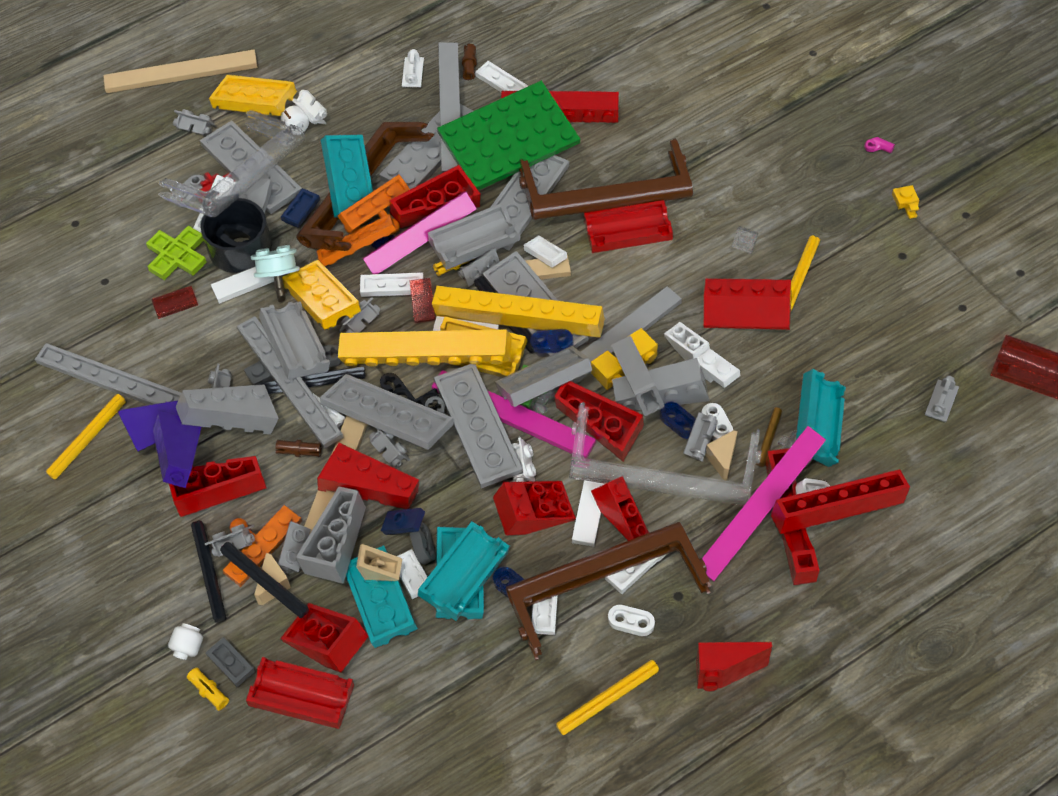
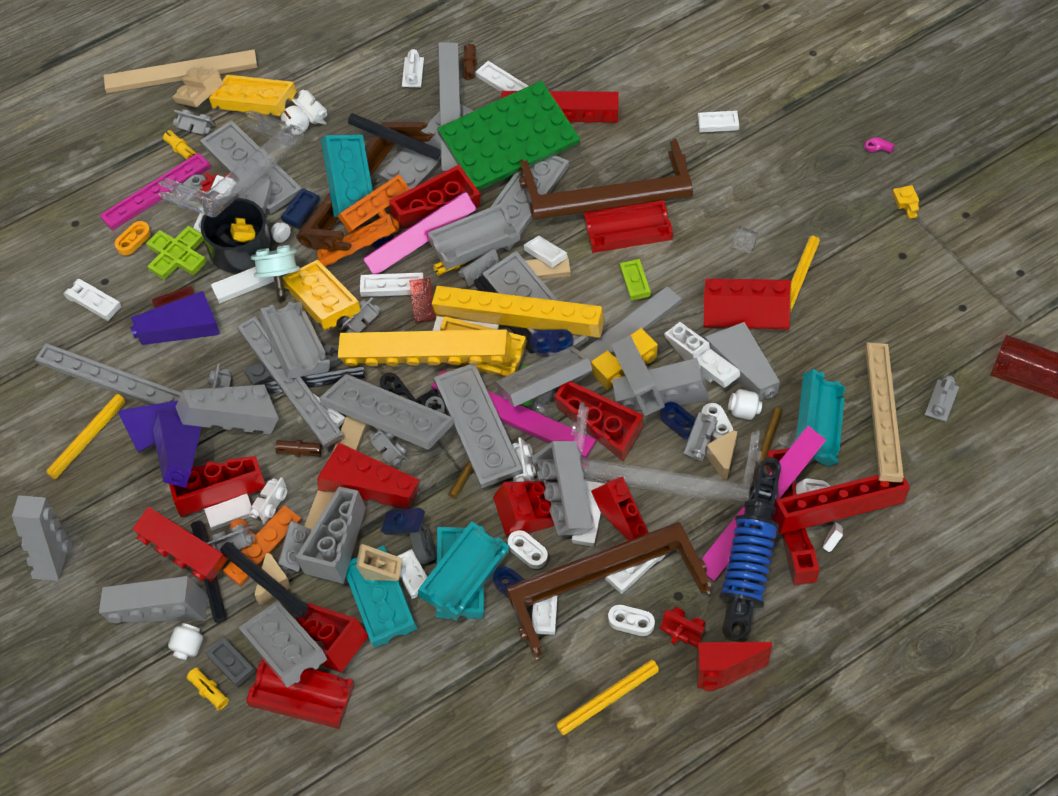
(41, 537): none -> light grey wedge
(92, 299): none -> white plate
(130, 239): none -> light orange plate
(149, 195): none -> dark pink tile
(154, 601): none -> light grey wedge
(176, 321): none -> dark purple slope
(178, 145): none -> yellow pin
(179, 545): none -> red wedge
(198, 86): none -> tan plate
(225, 512): none -> white tile
(241, 231): none -> yellow plate
(274, 493): none -> white hinge
(280, 232): none -> white plate
(282, 643): none -> light grey gear
(394, 136): none -> black axle
(461, 481): none -> pearl gold bar
(529, 550): none -> white plate
(565, 487): none -> light grey wedge
(635, 280): none -> lime plate
(682, 628): none -> red hips
(718, 121): none -> white plate
(743, 352): none -> light grey slope
(744, 404): none -> white head
(750, 551): none -> piece
(833, 537): none -> white tile
(884, 413): none -> tan tile

